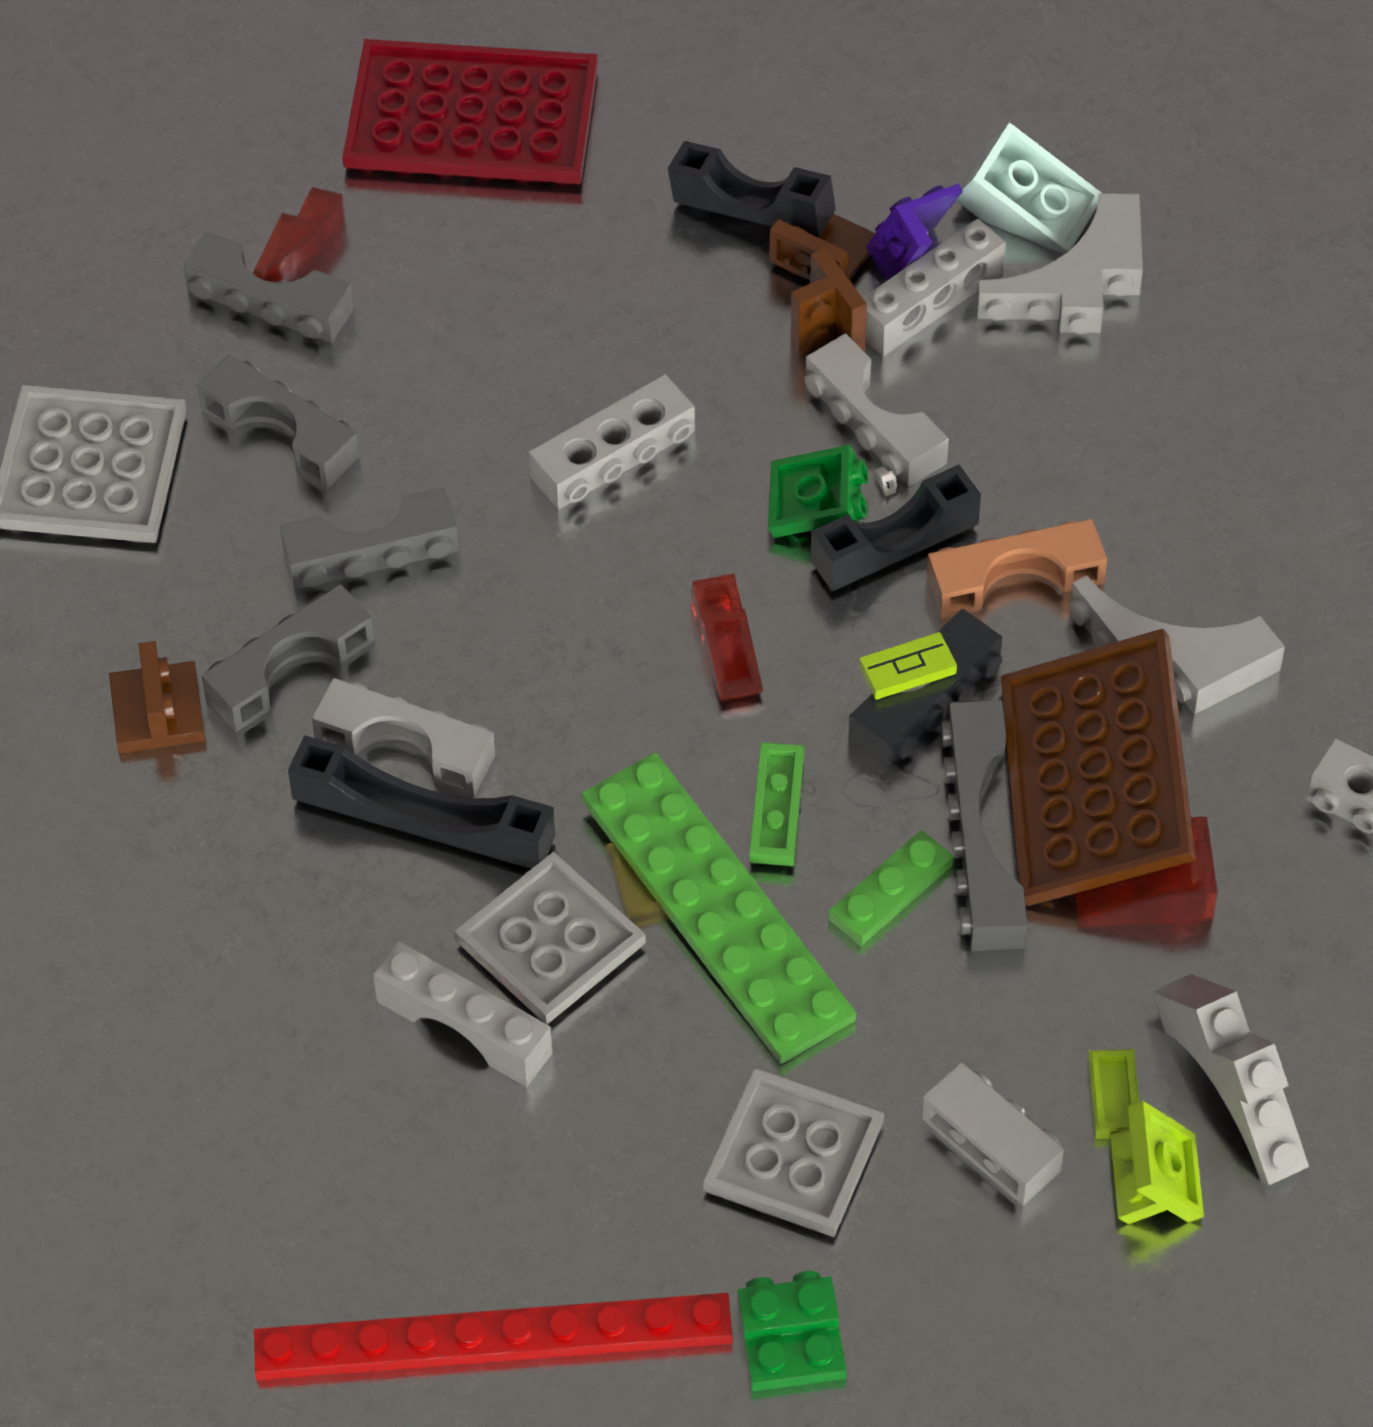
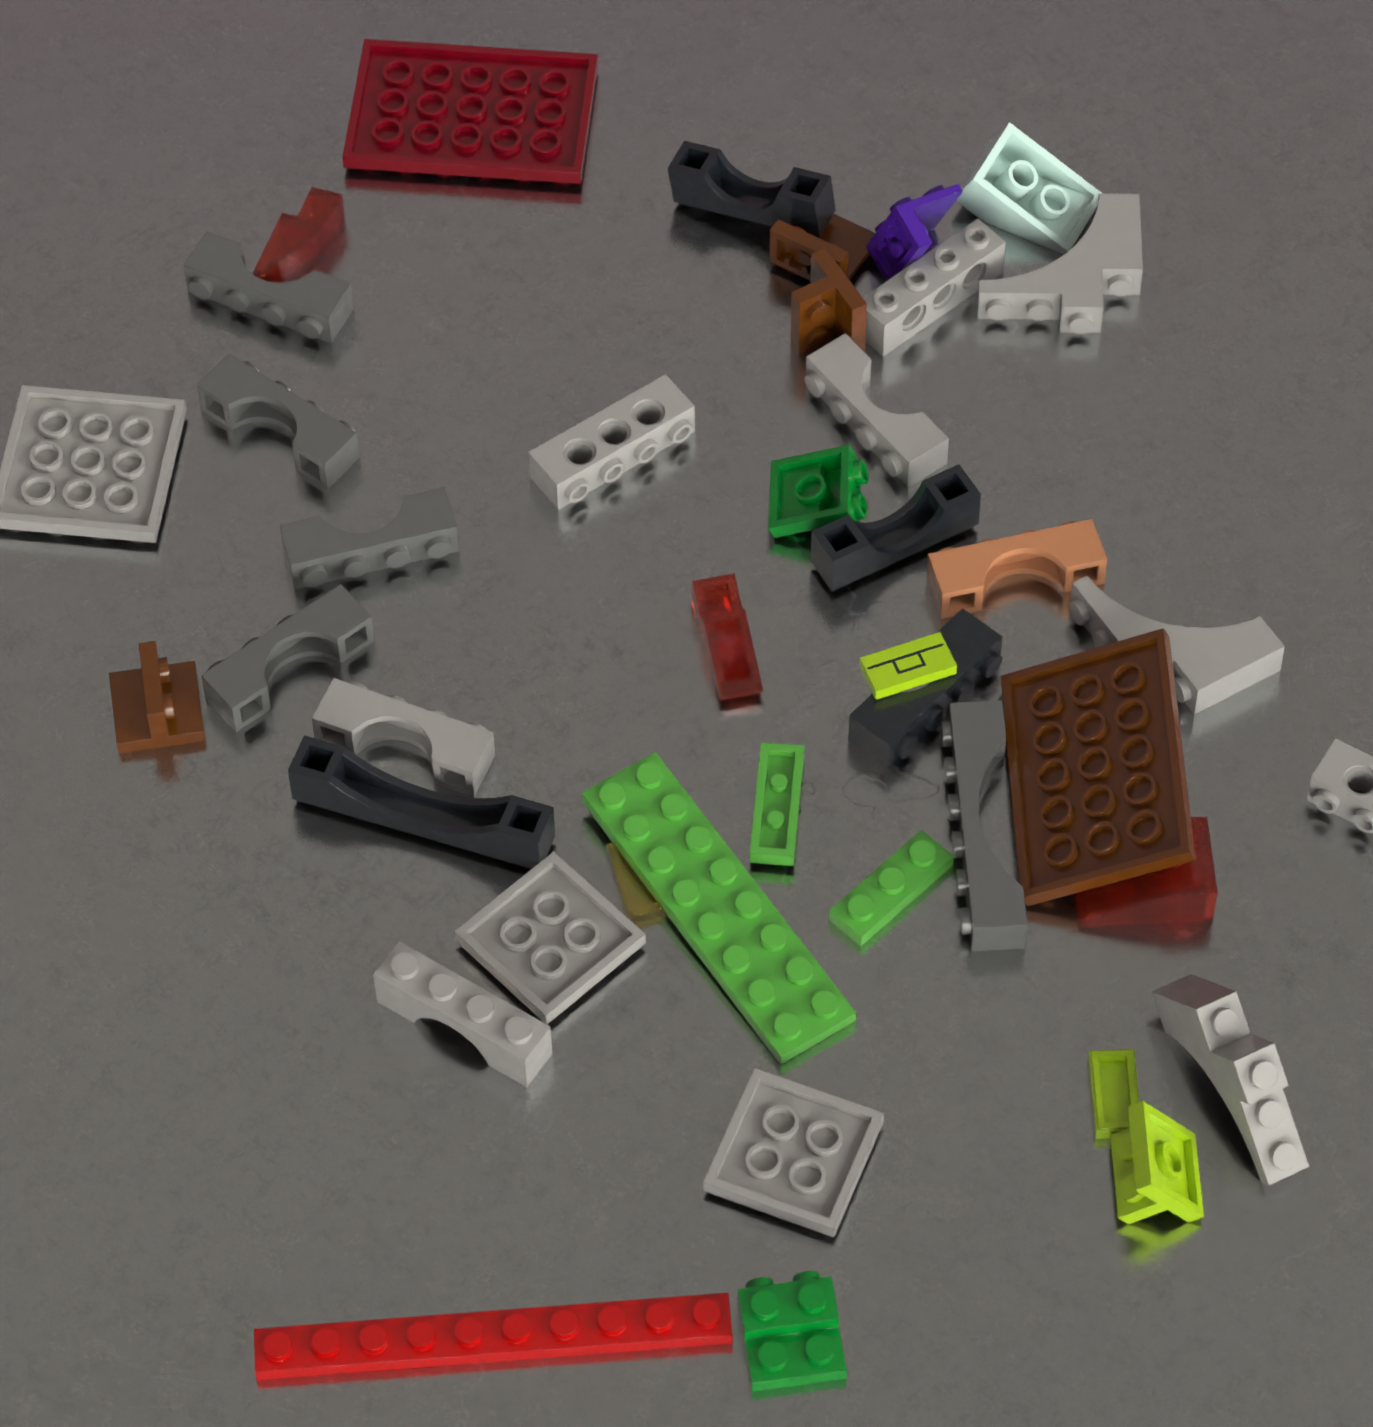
(886, 480): white piece -> none
(993, 1133): light grey brick -> none

